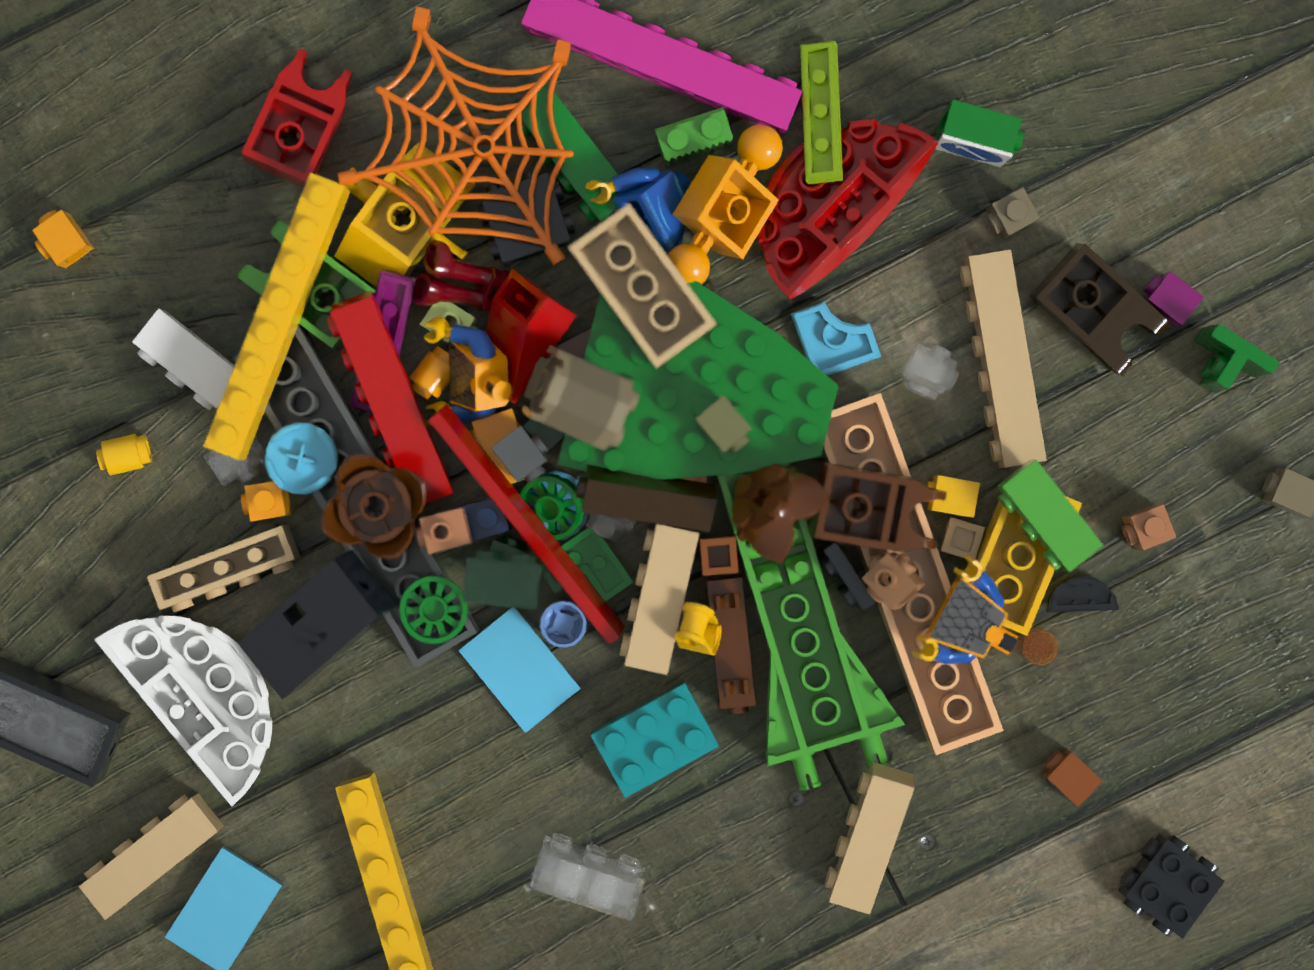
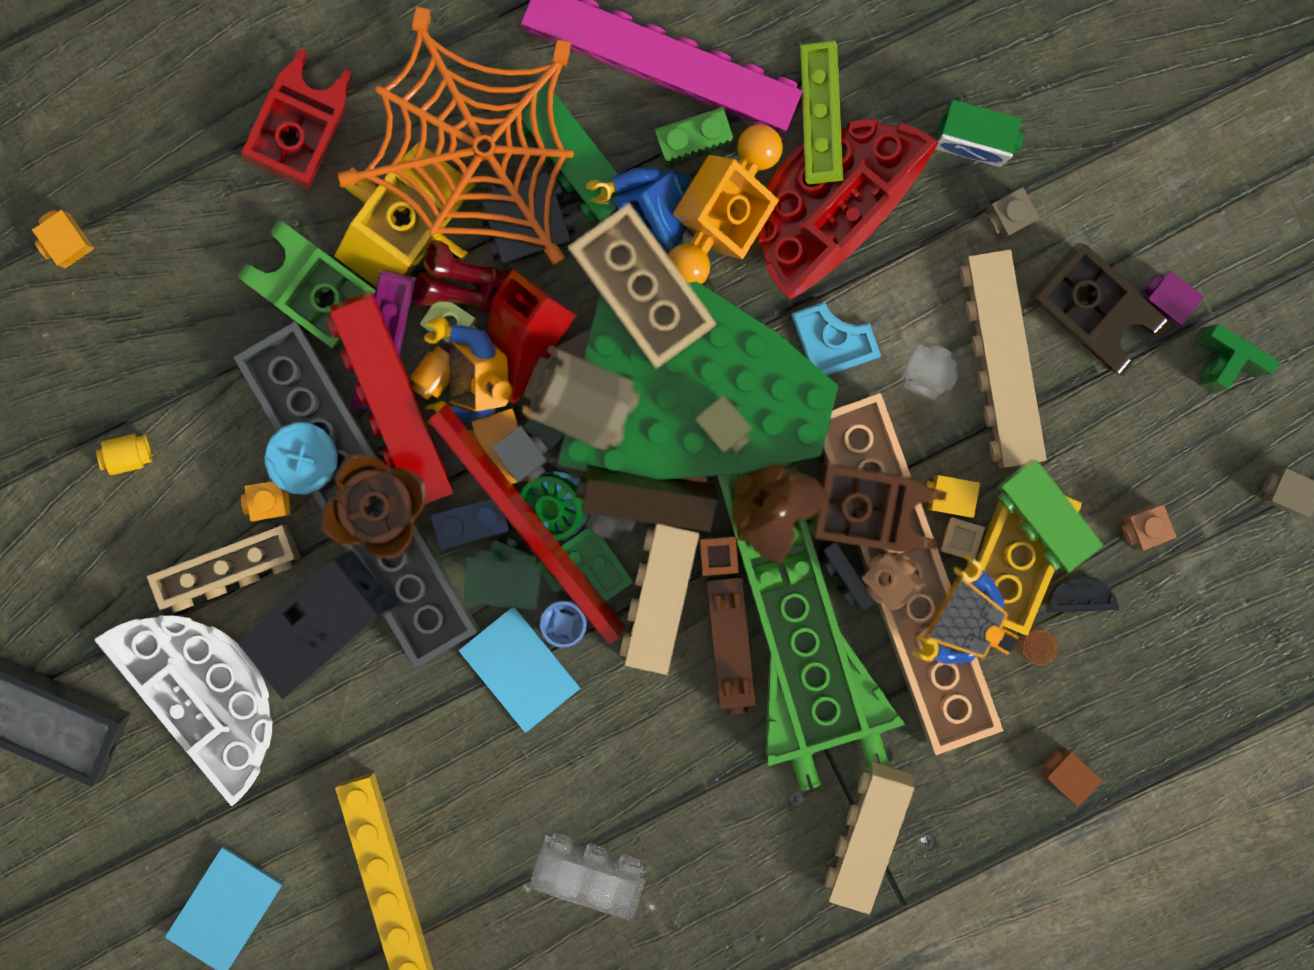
(150, 856): tan brick -> none
(185, 357): white brick -> none
(230, 470): clear brick -> none
(277, 317): yellow brick -> none
(433, 610): green wheel -> none
(444, 531): nougat brick -> none
(654, 739): teal brick -> none
(699, 629): yellow piece -> none
(1170, 885): black brick -> none

